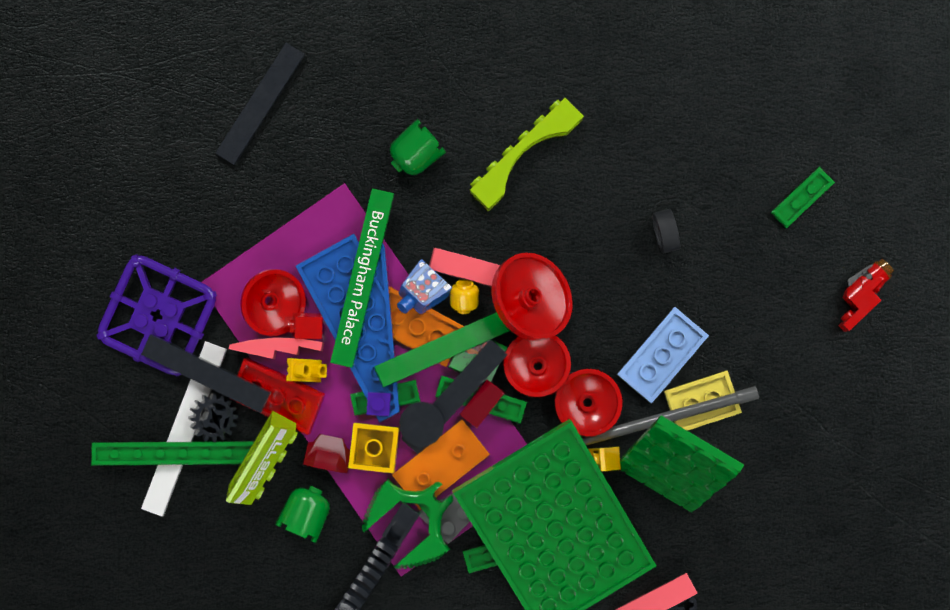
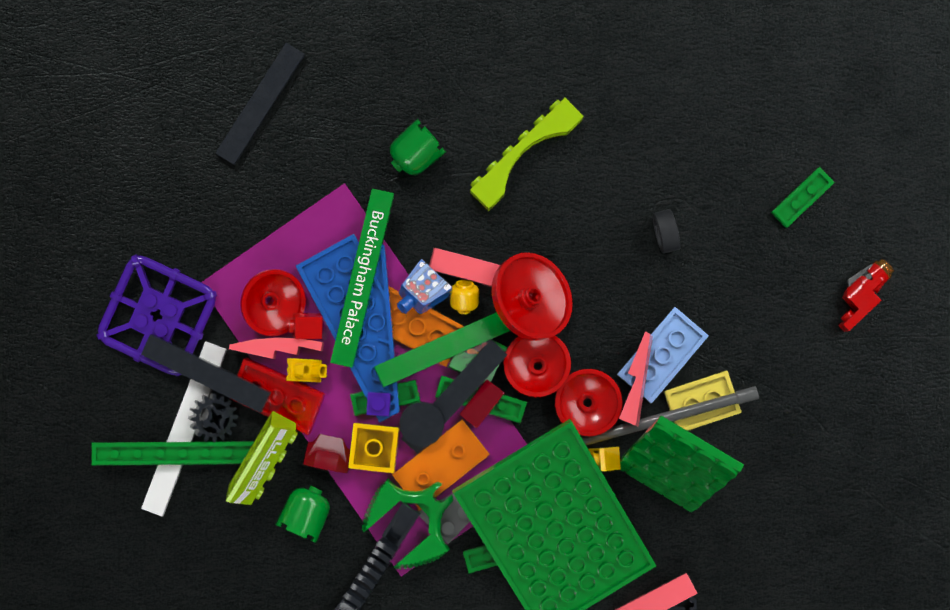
(638, 369): none -> coral slope

